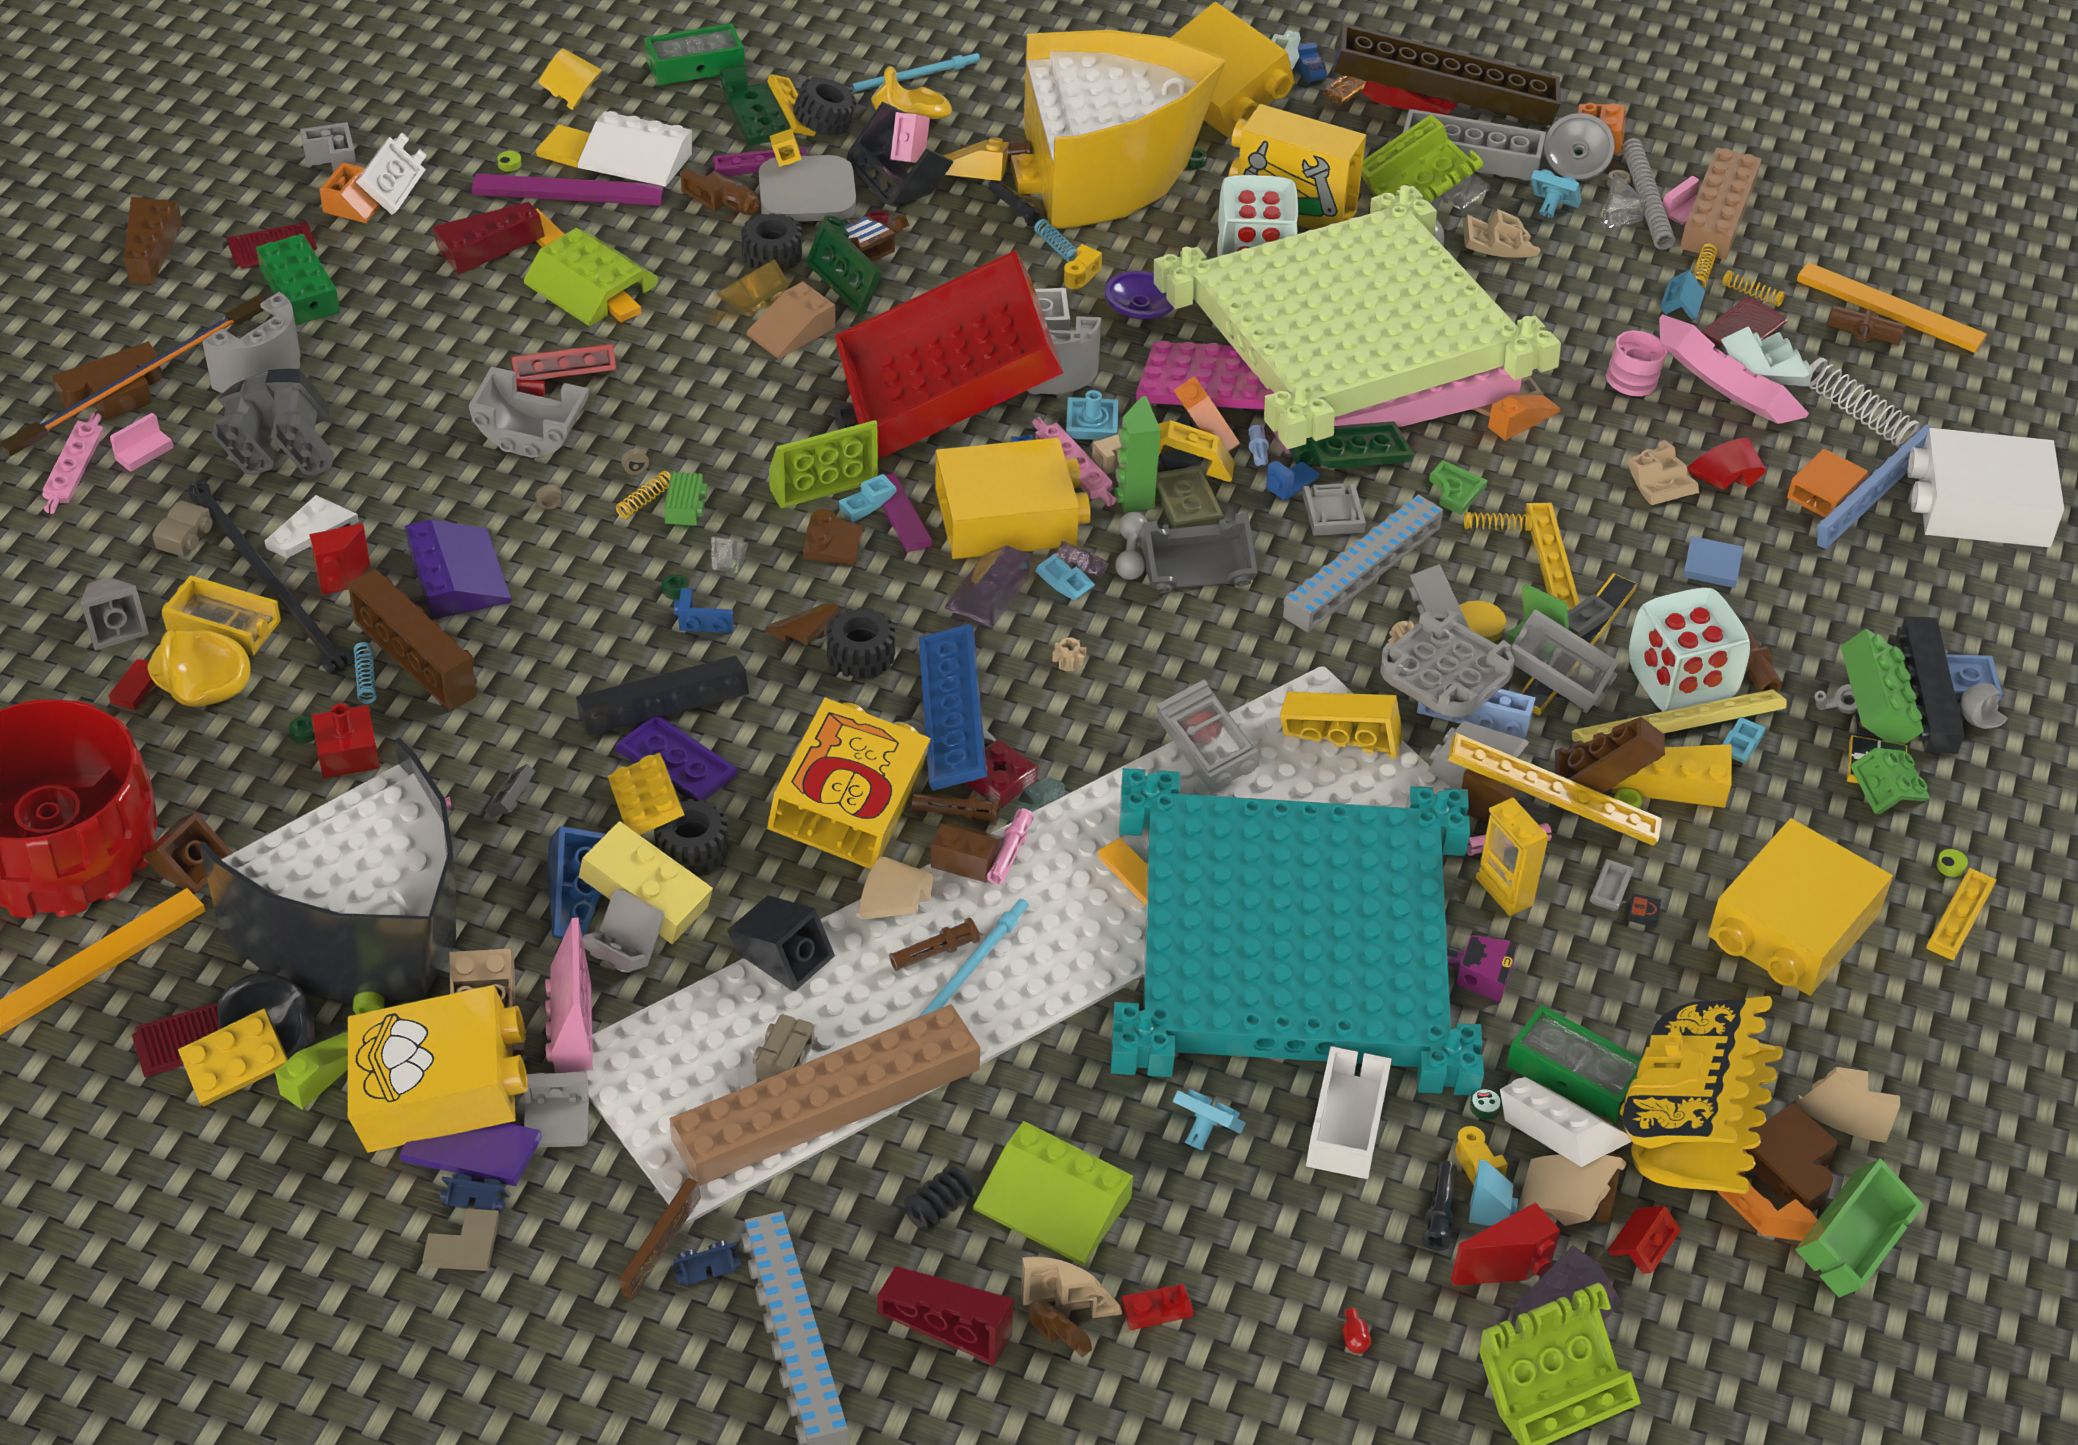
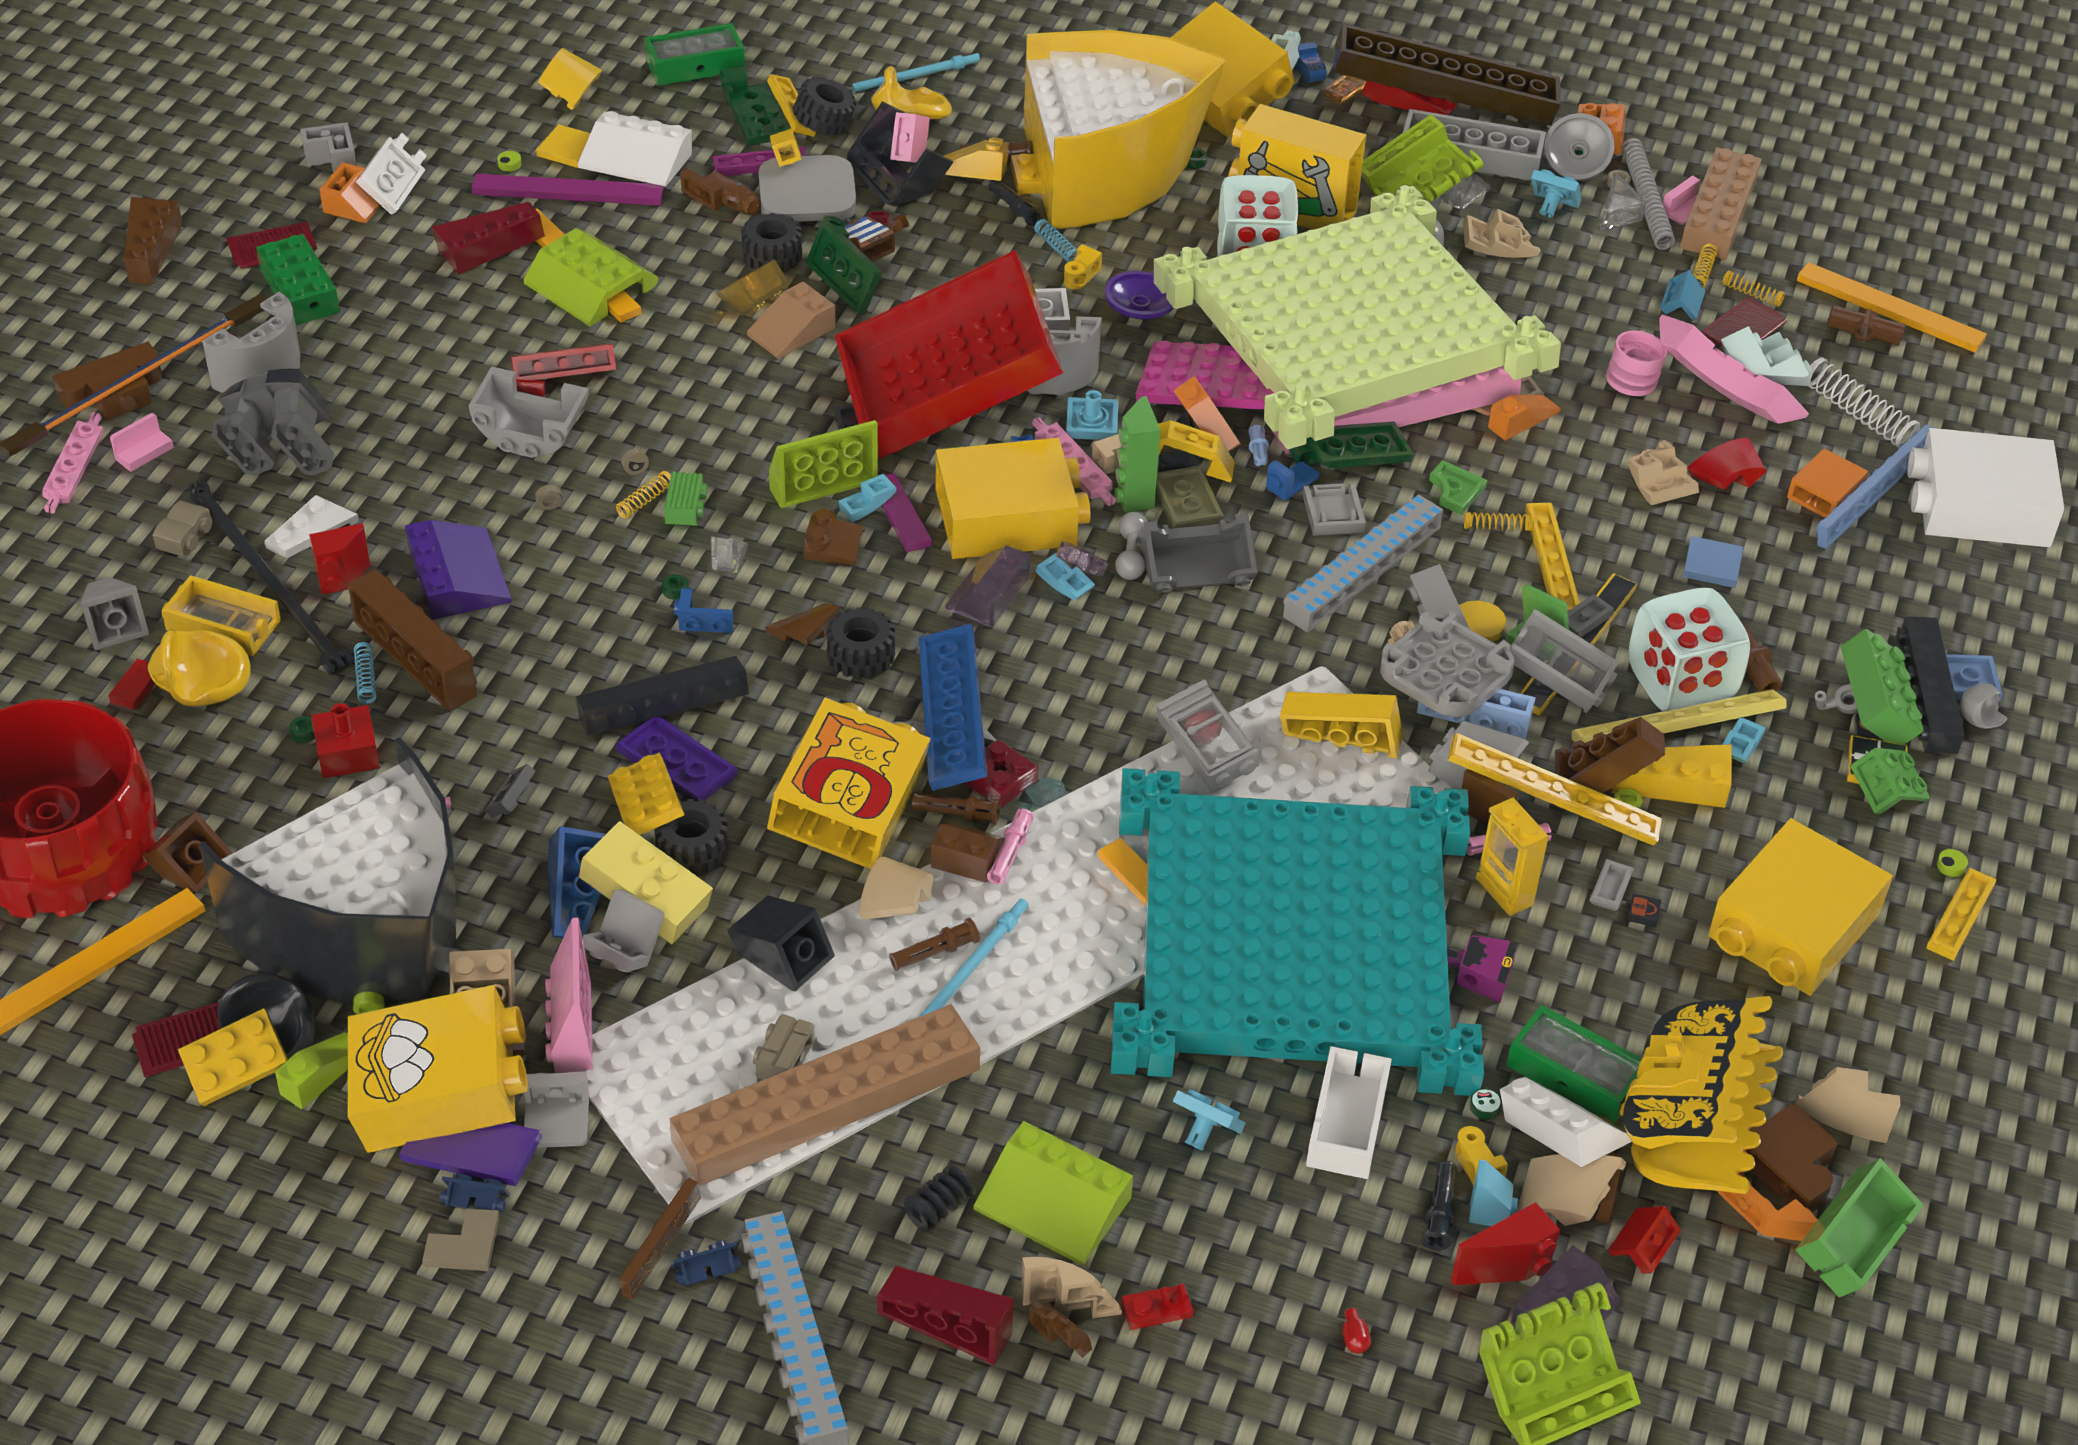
(1069, 654): tan gear -> none

